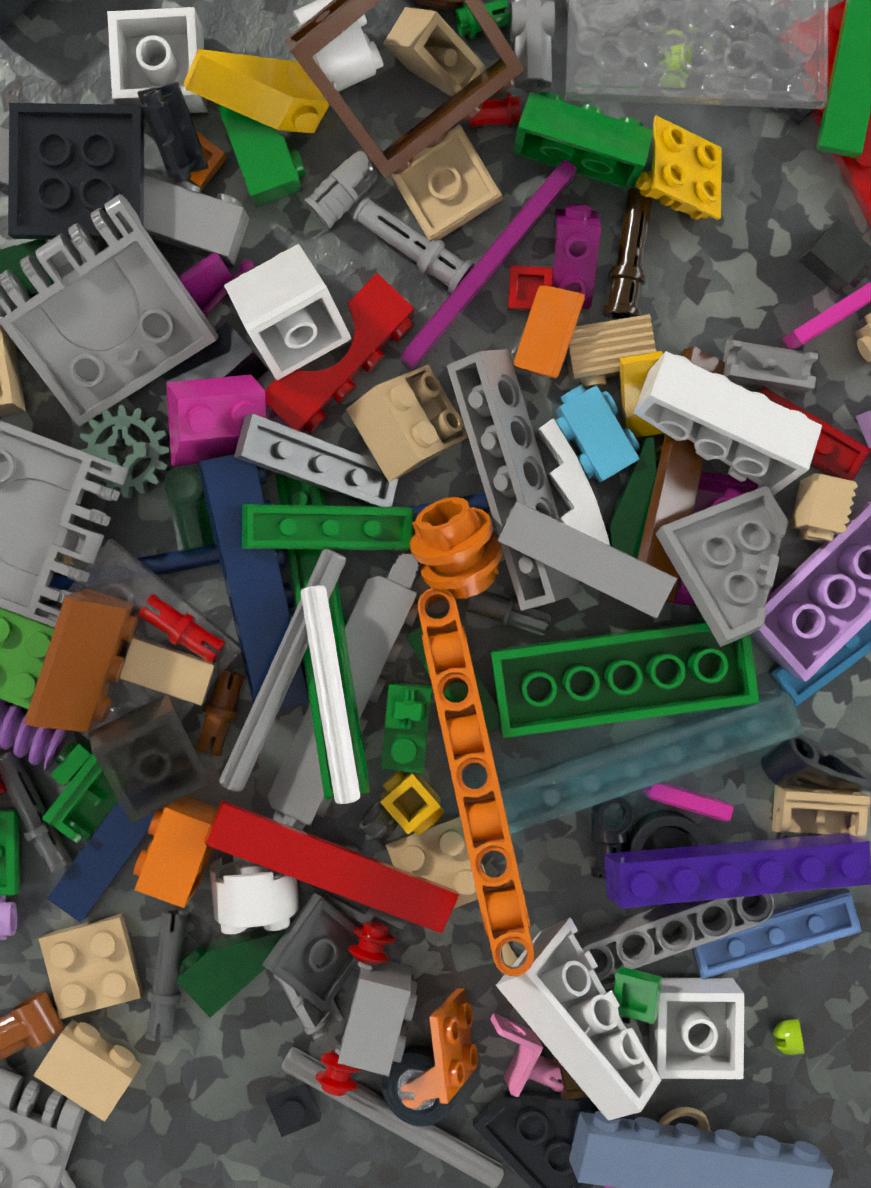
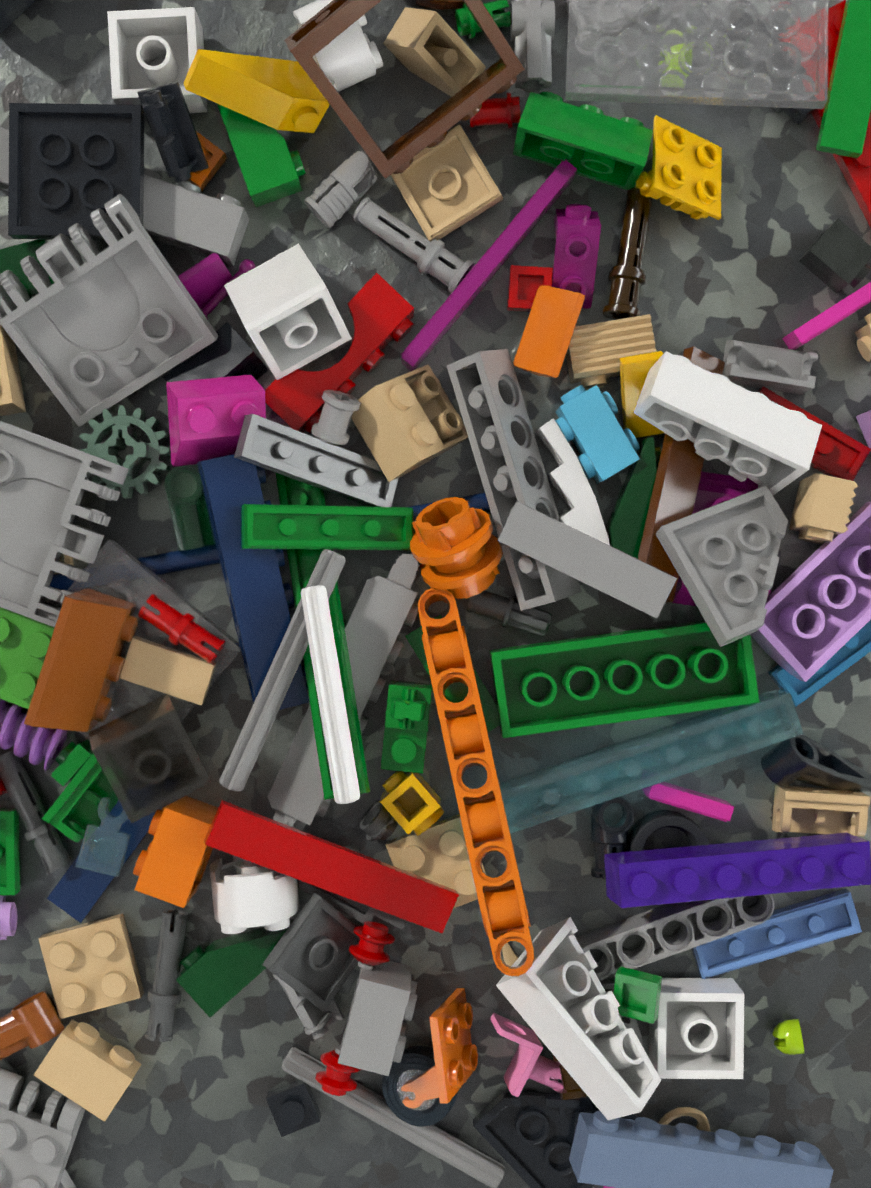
(104, 845): none -> clear light blue plate
(220, 712): dark orange pin -> none
(335, 417): none -> light grey bush

